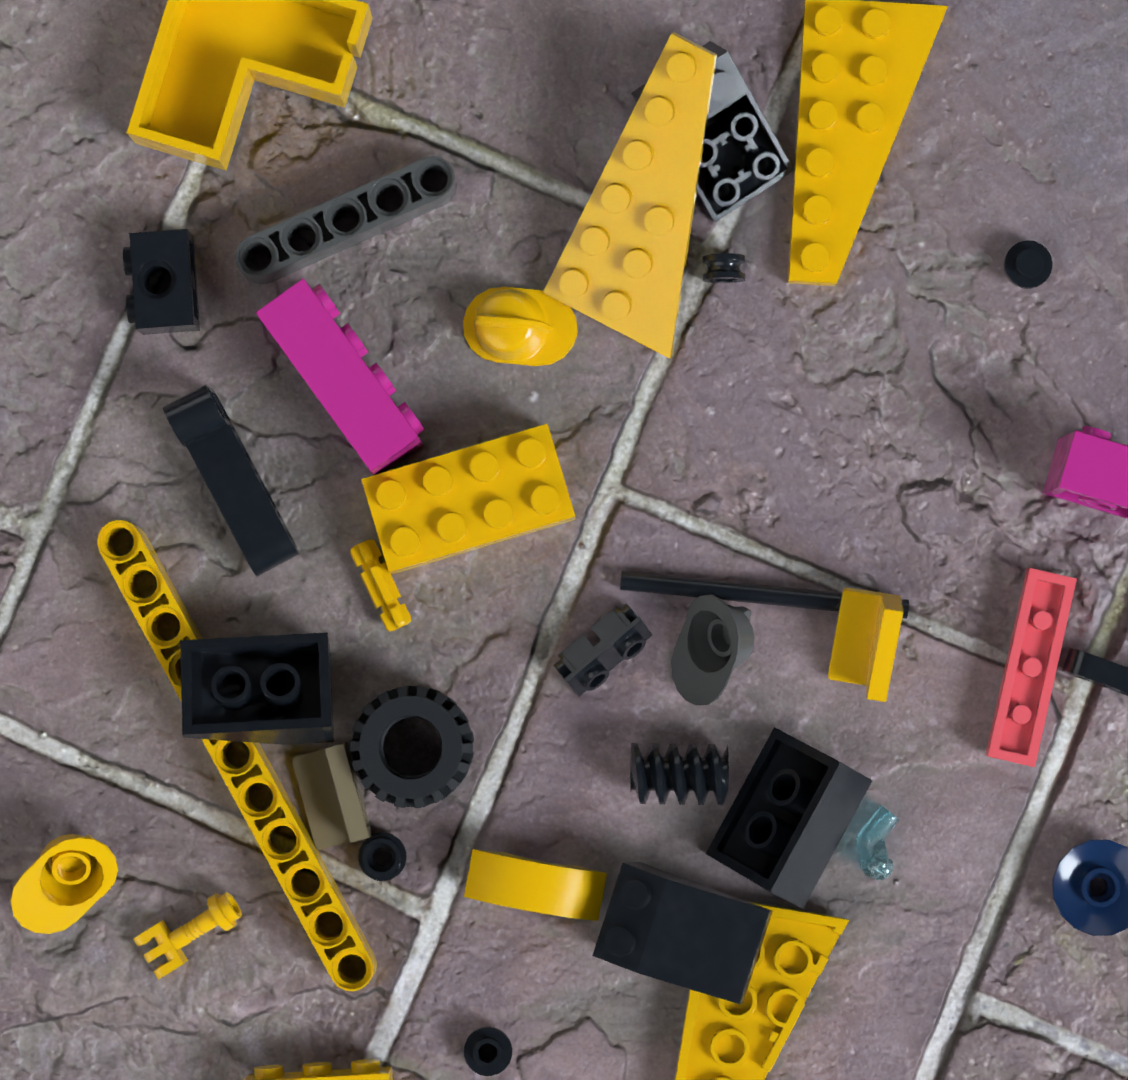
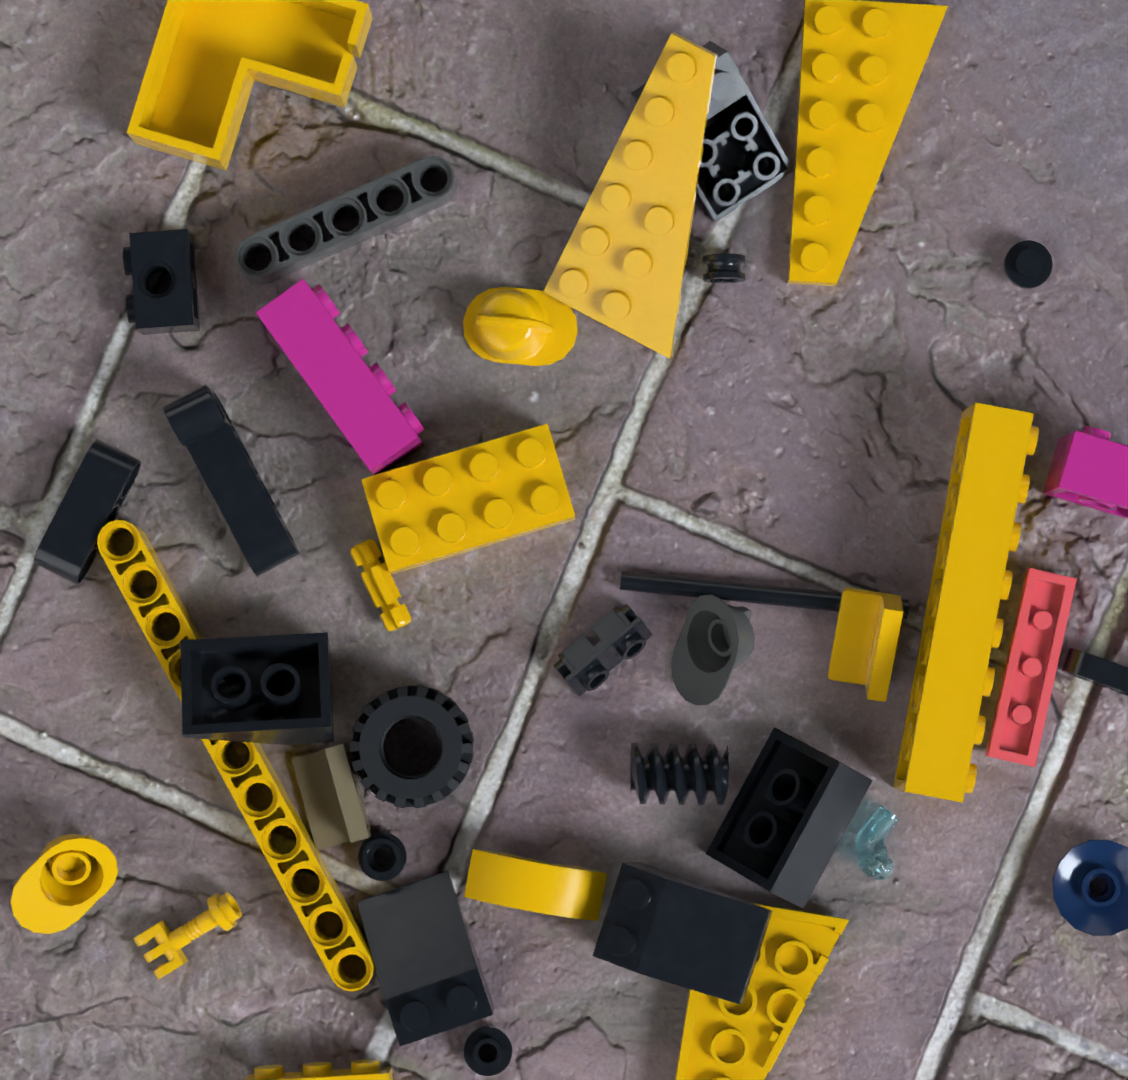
(87, 506): none -> black beam
(425, 958): none -> black slope
(965, 601): none -> yellow brick

